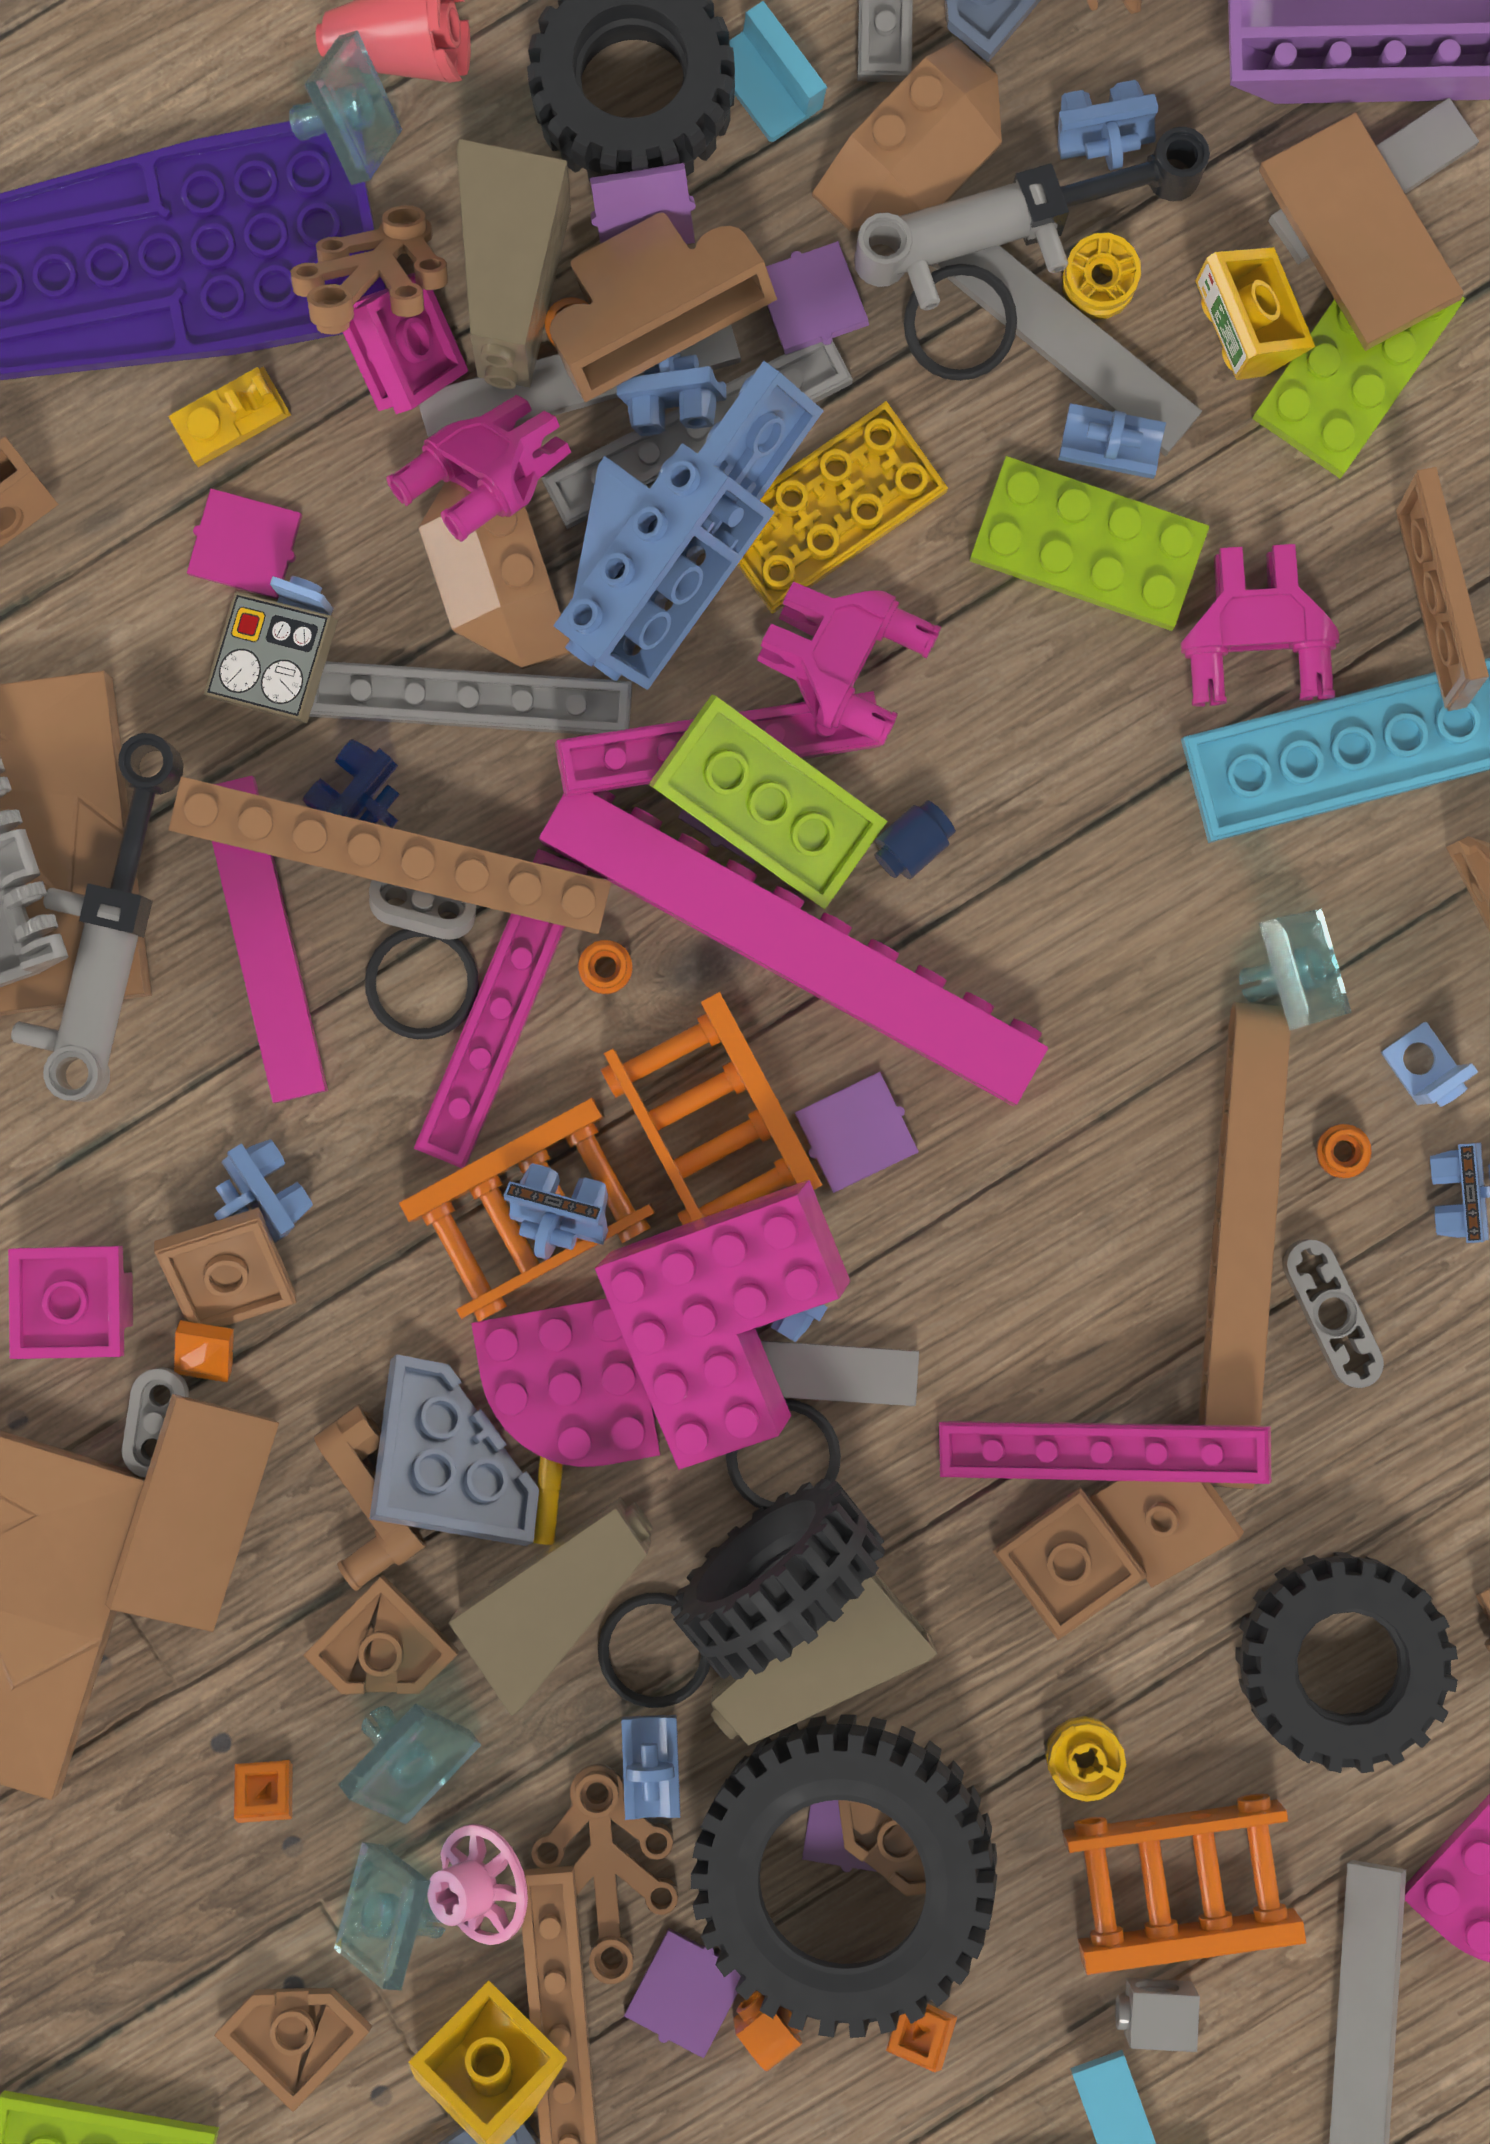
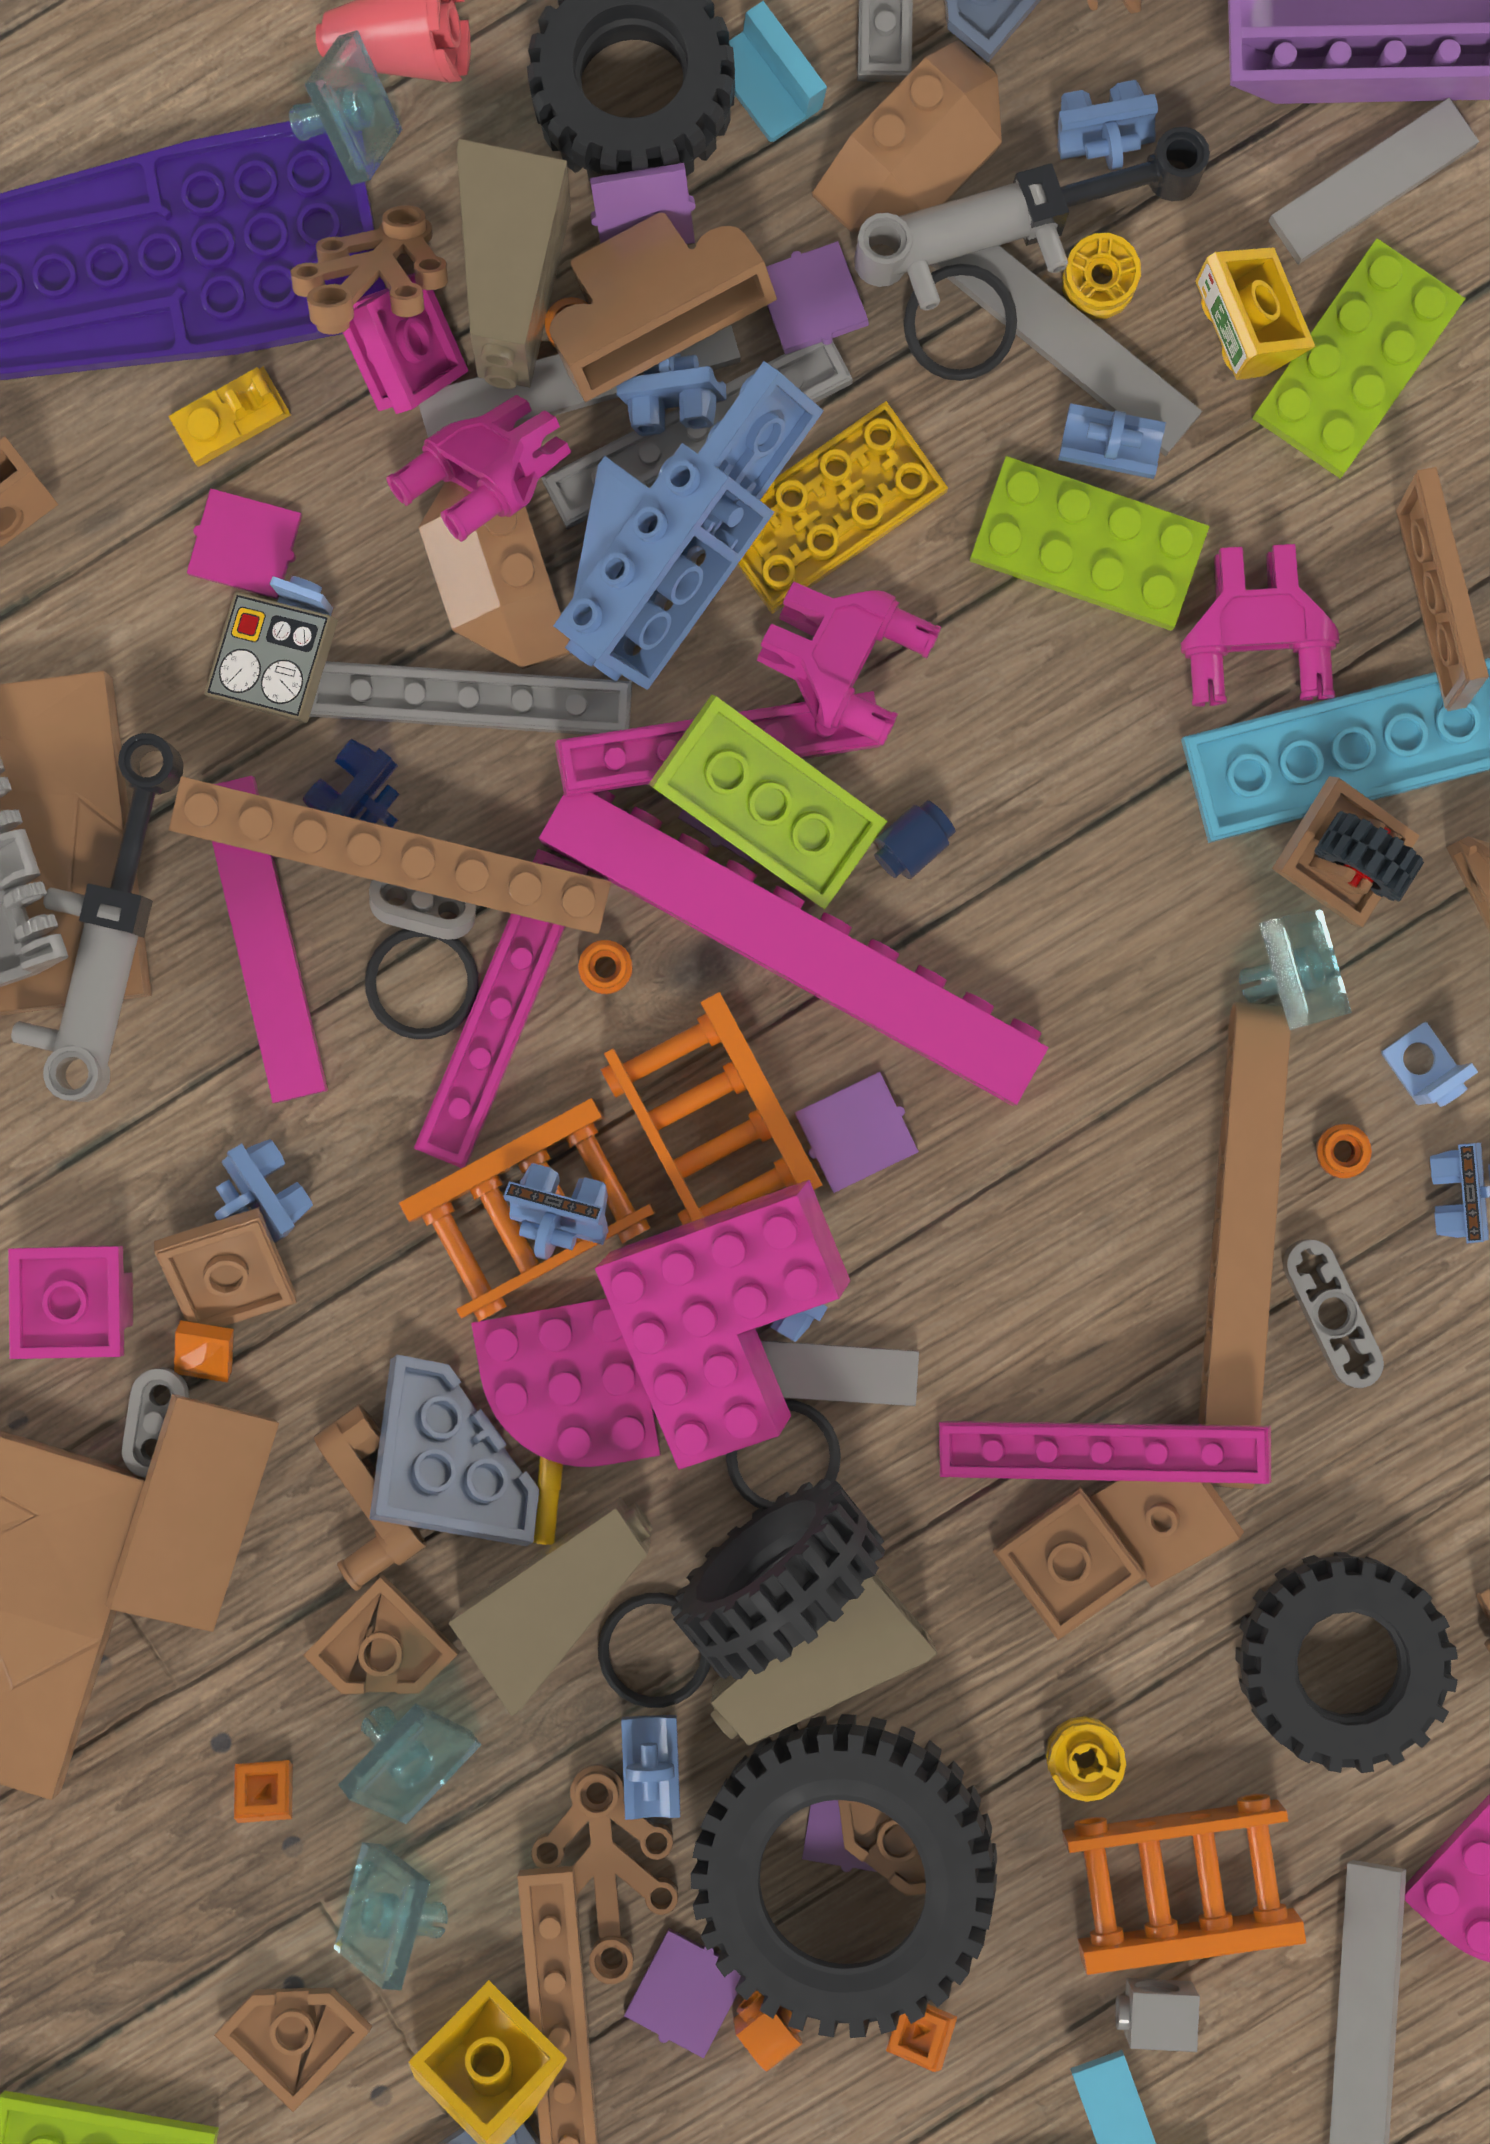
(469, 1887): bright pink wheel -> none
(1350, 853): none -> plate
(1360, 231): medium nougat tile -> none

